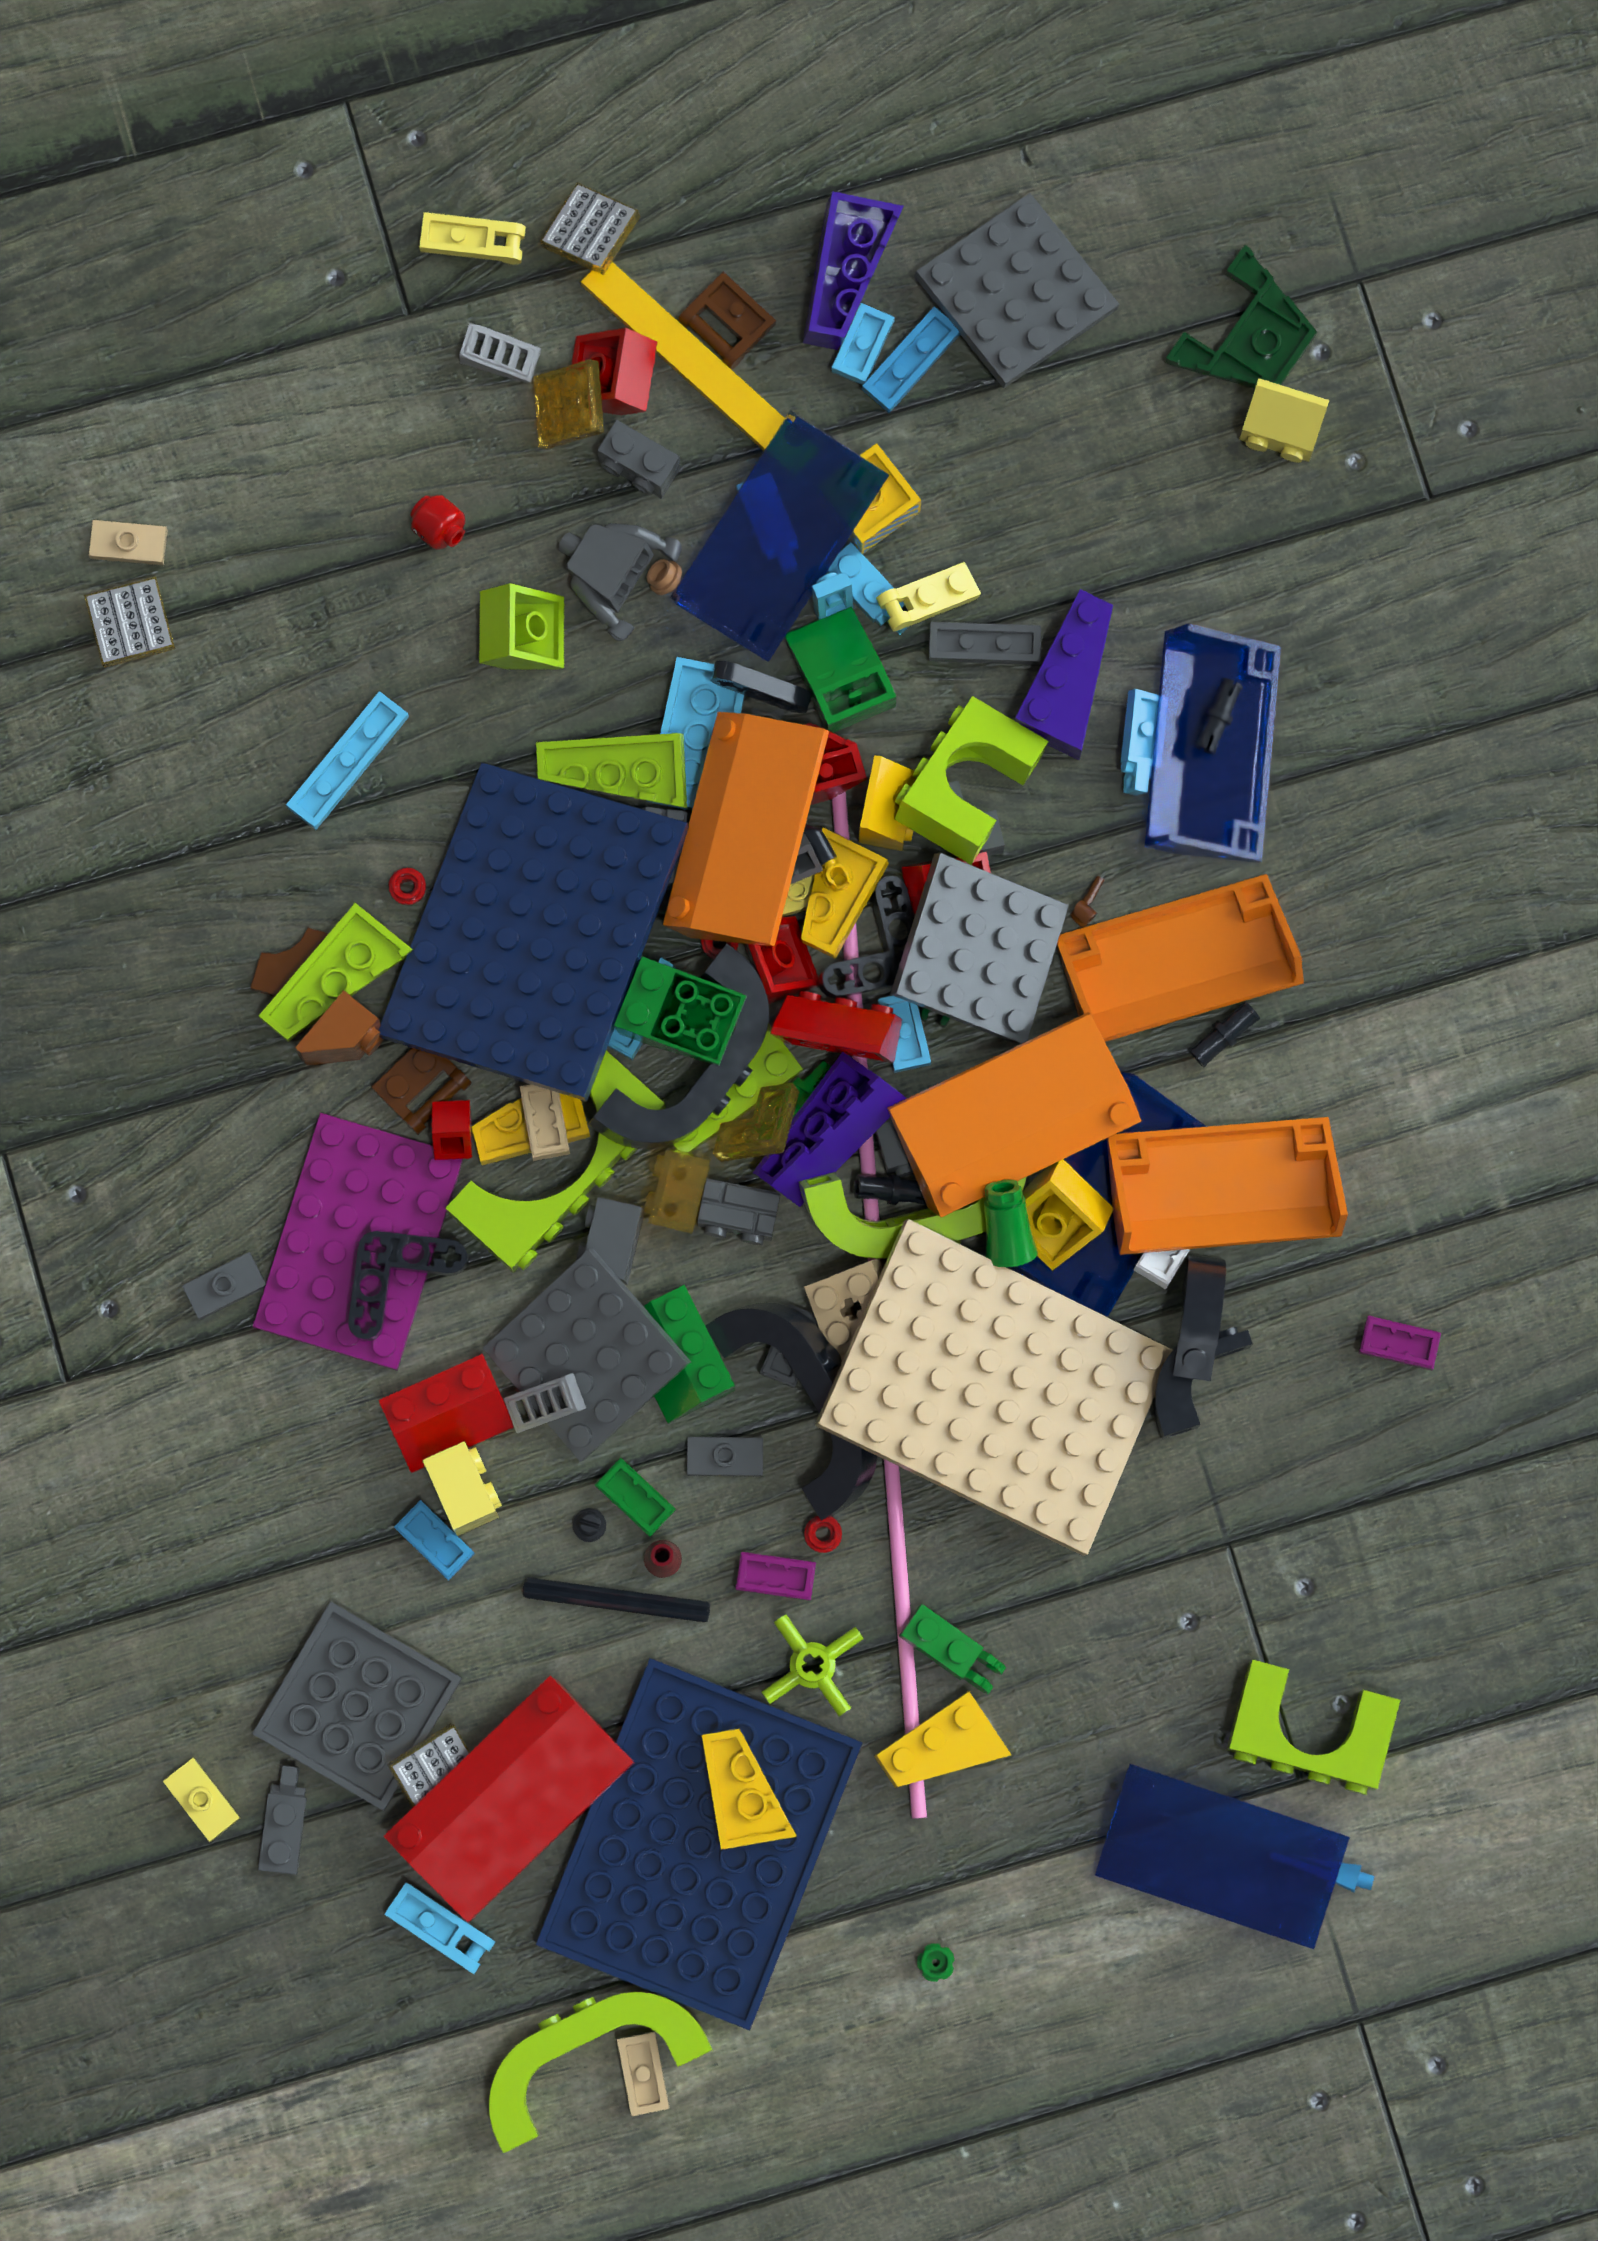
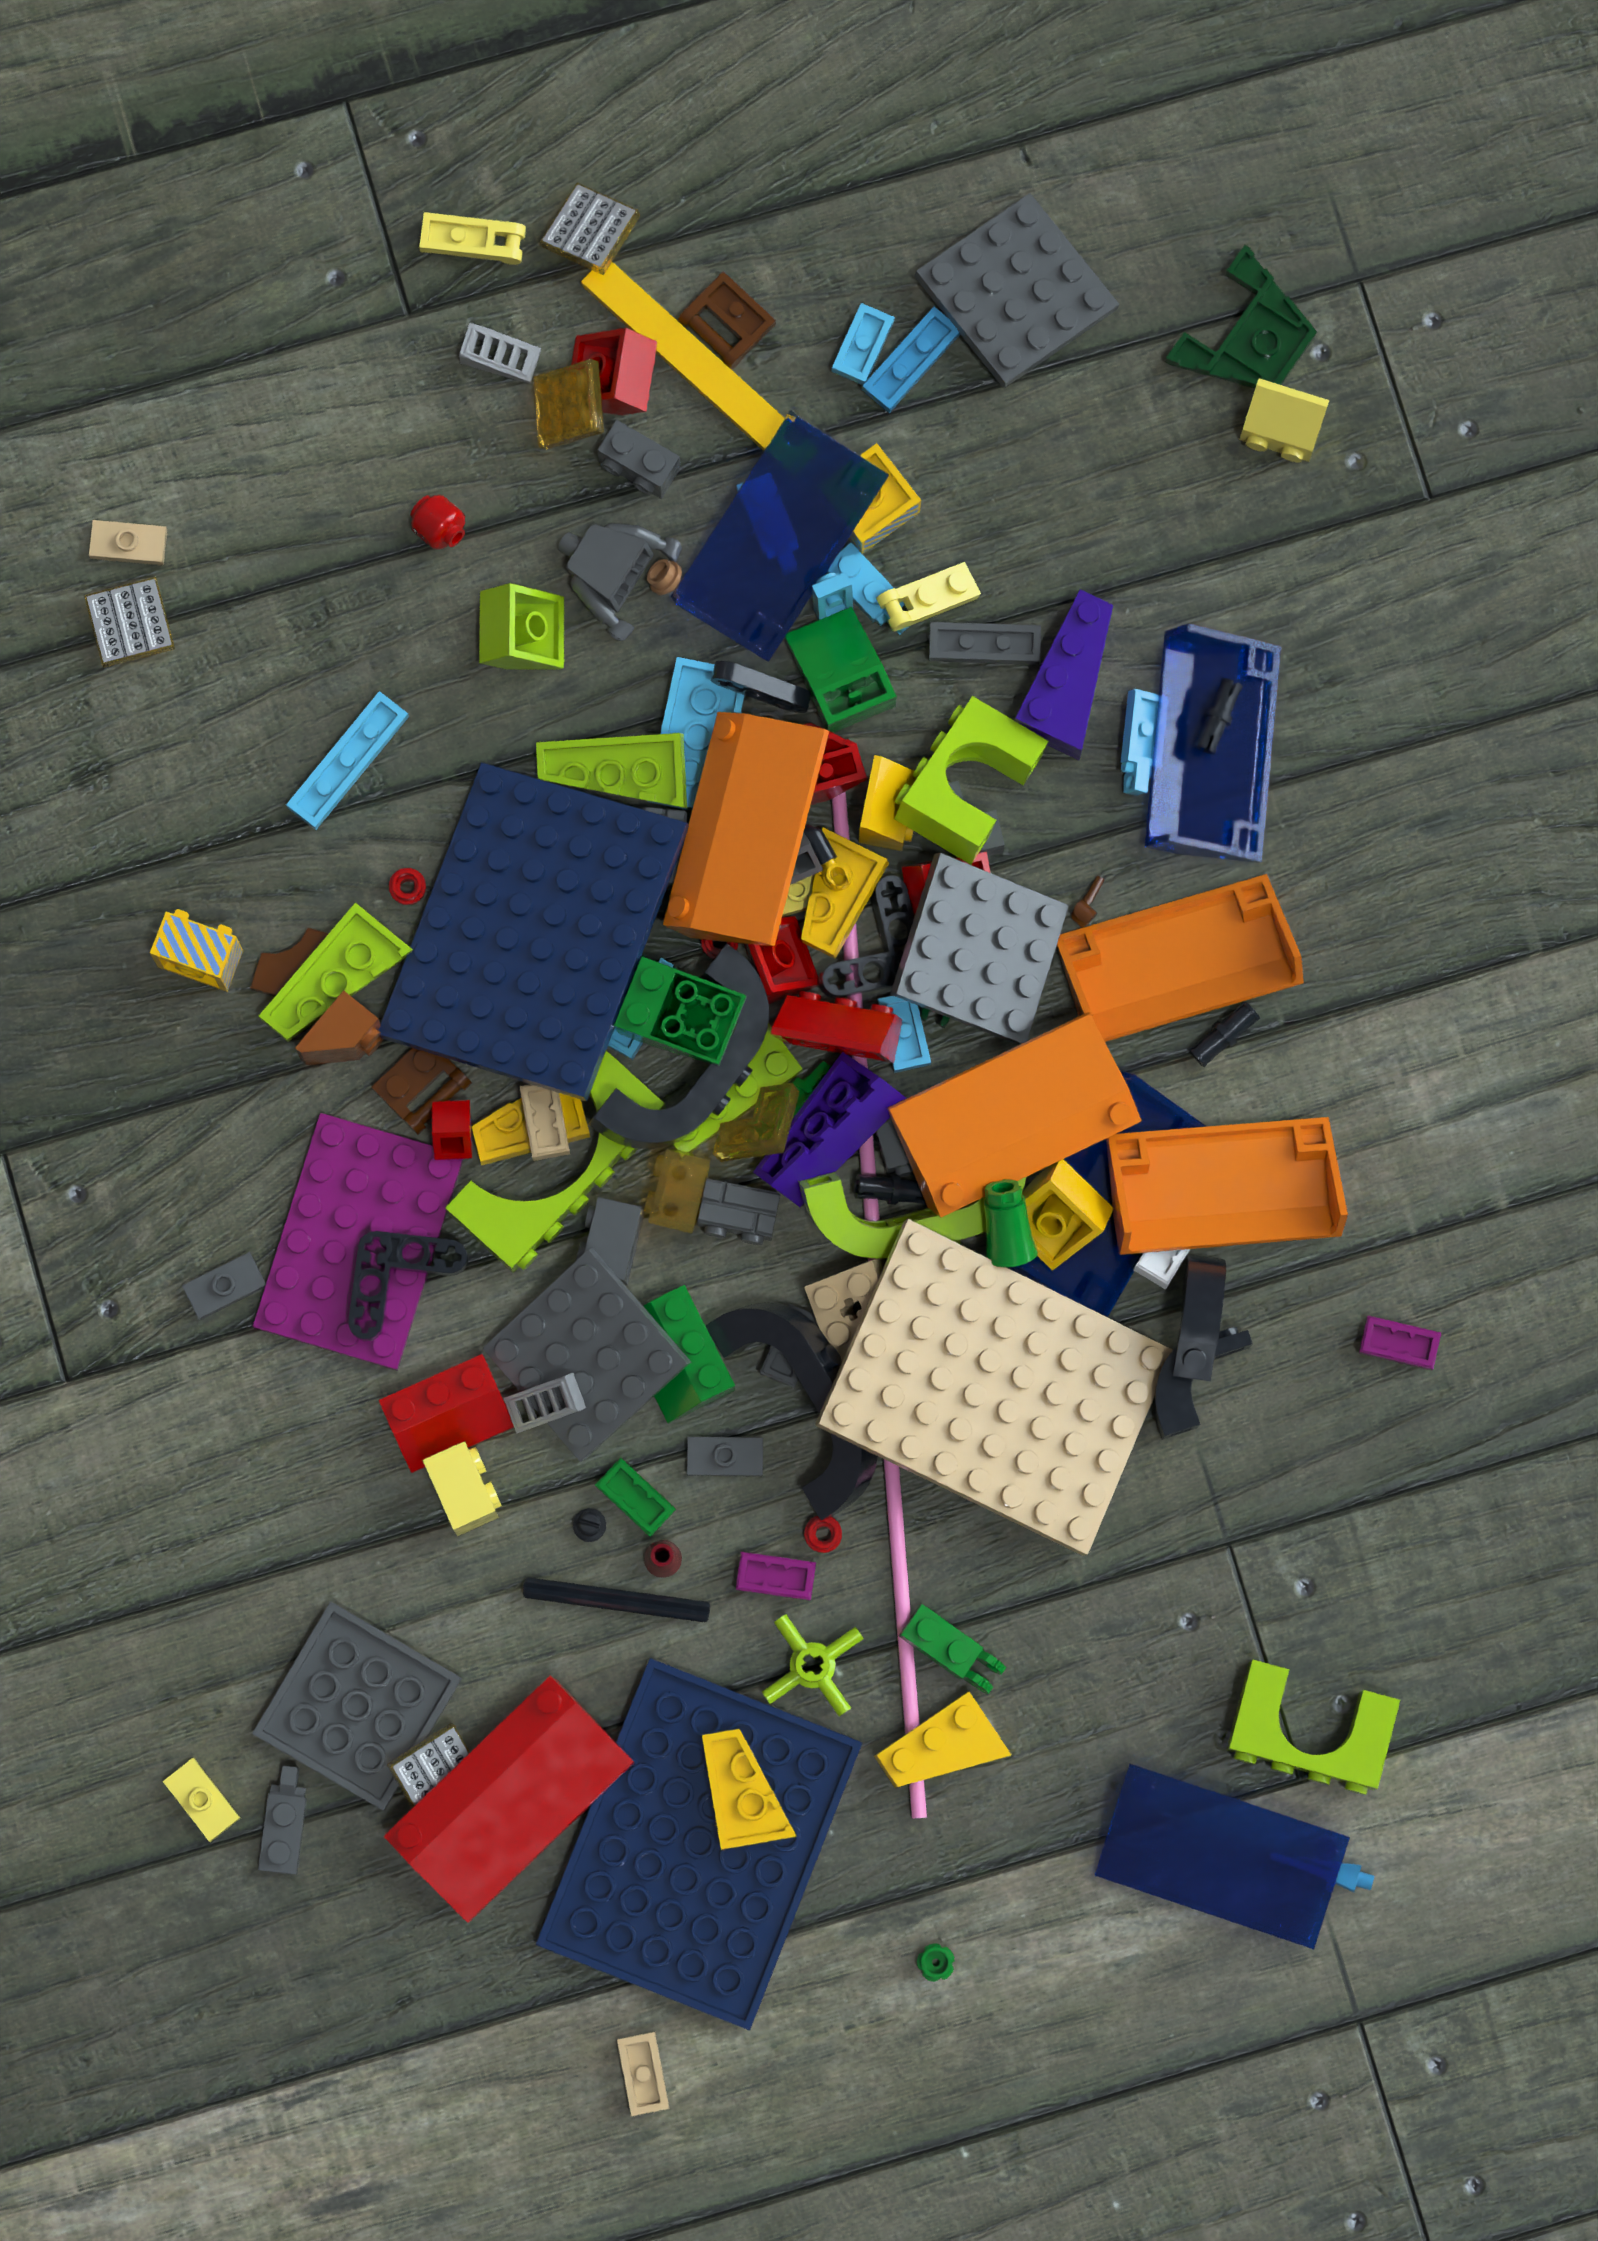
(196, 950): none -> yellow container
(434, 1540): dark azure plate -> none
(438, 1927): medium azure plate -> none
(591, 2020): lime arch -> none
(848, 254): dark purple wedge -> none

